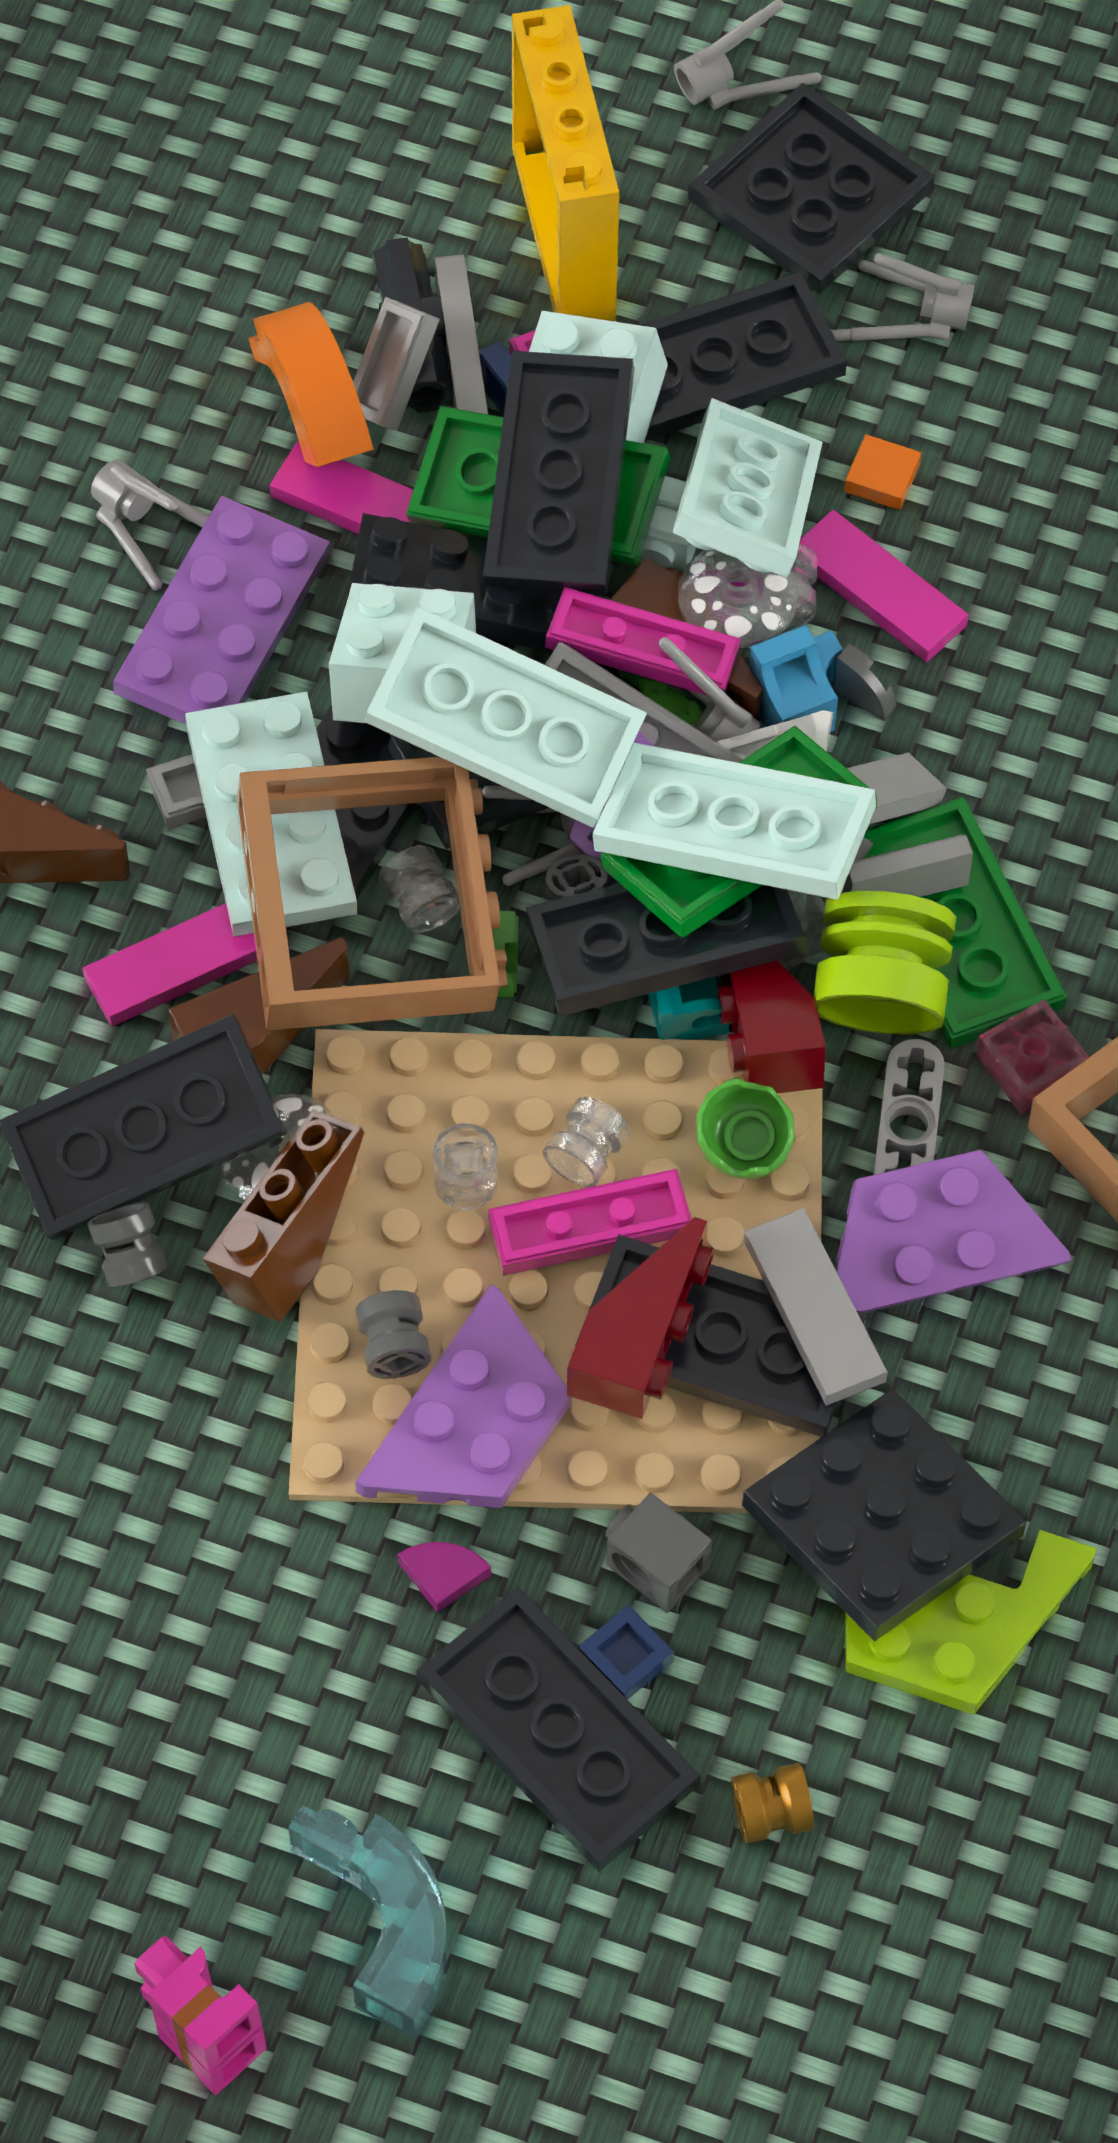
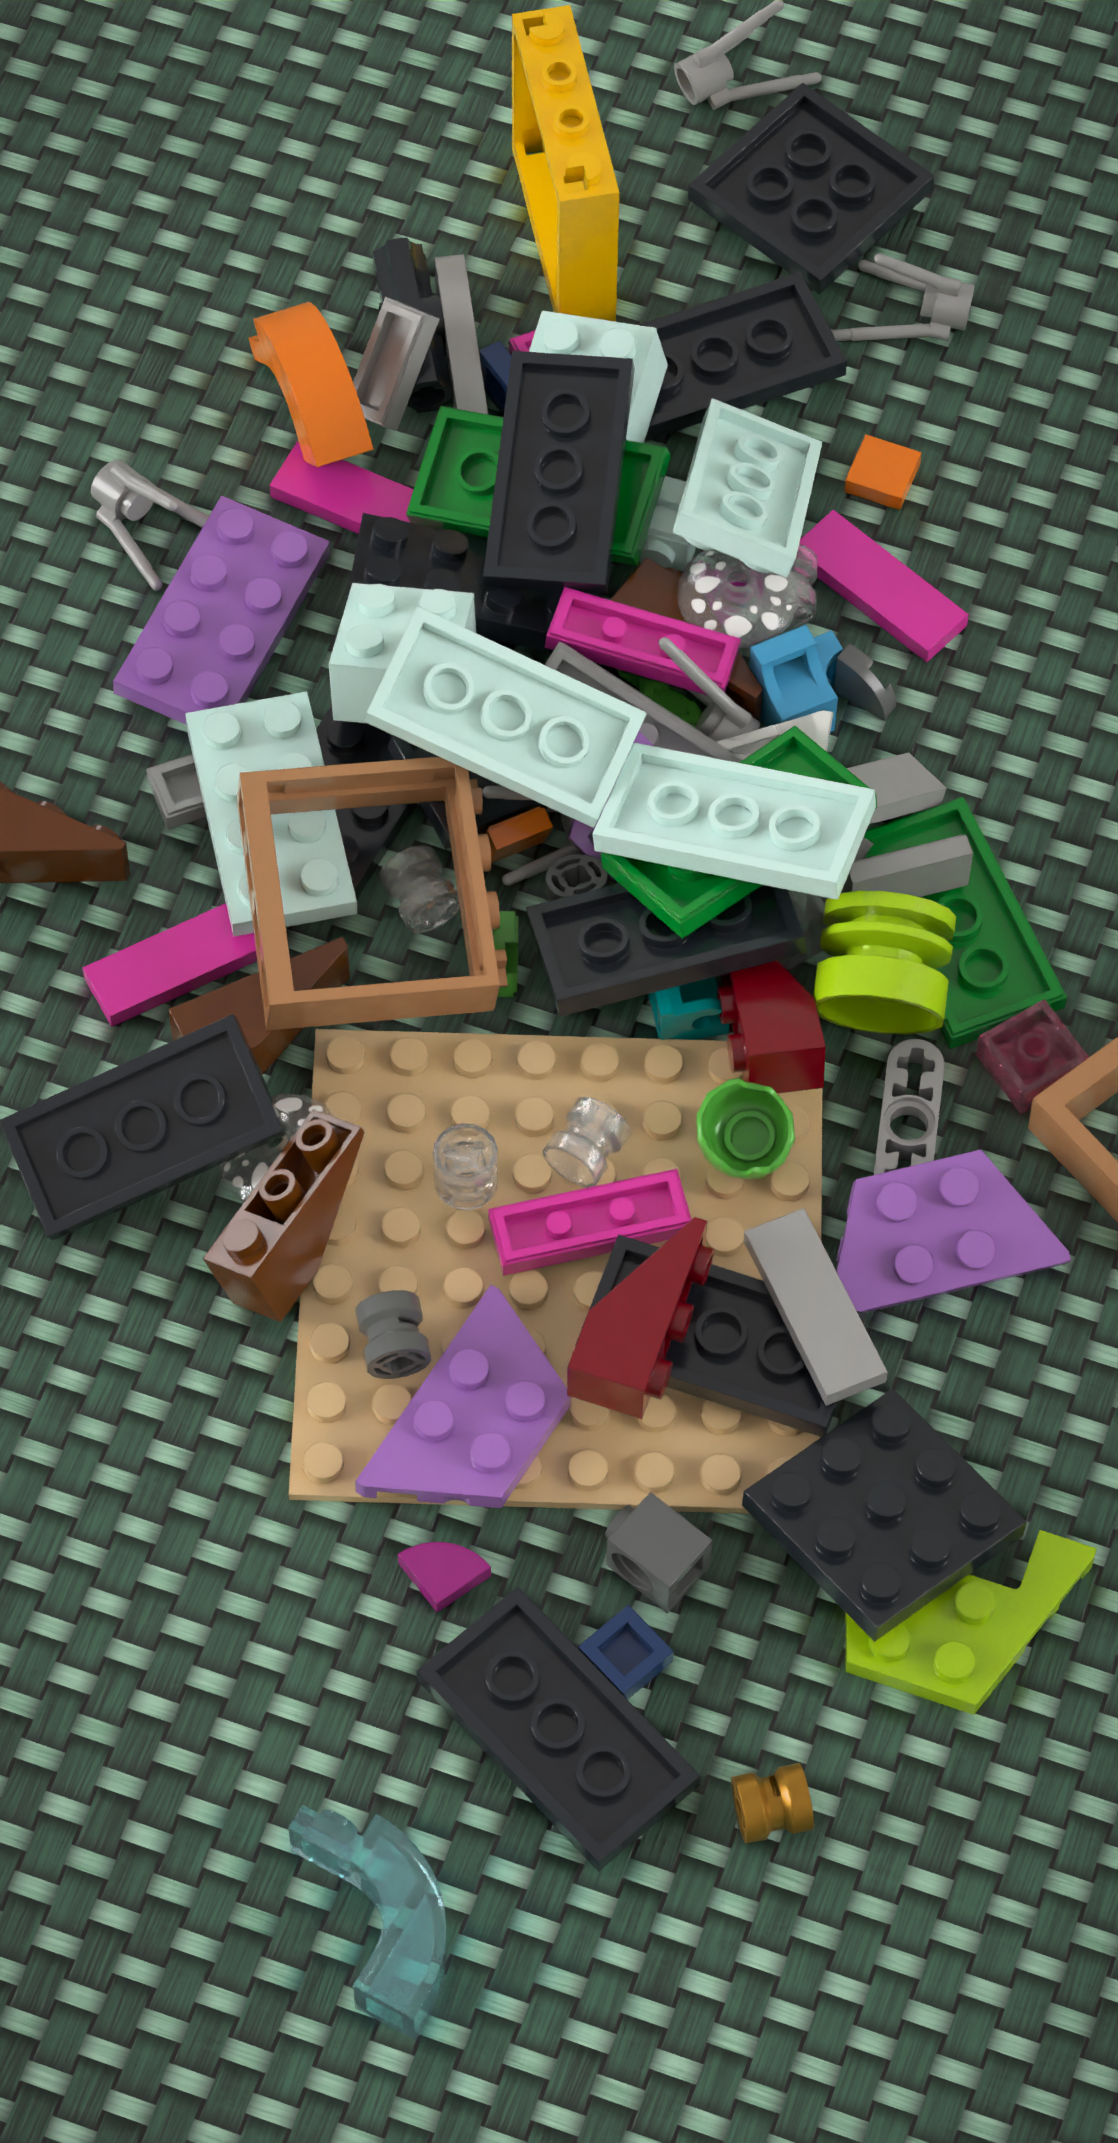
(128, 1244): dark grey wheel -> none
(204, 2030): dark pink hips -> none
(518, 833): none -> orange tile

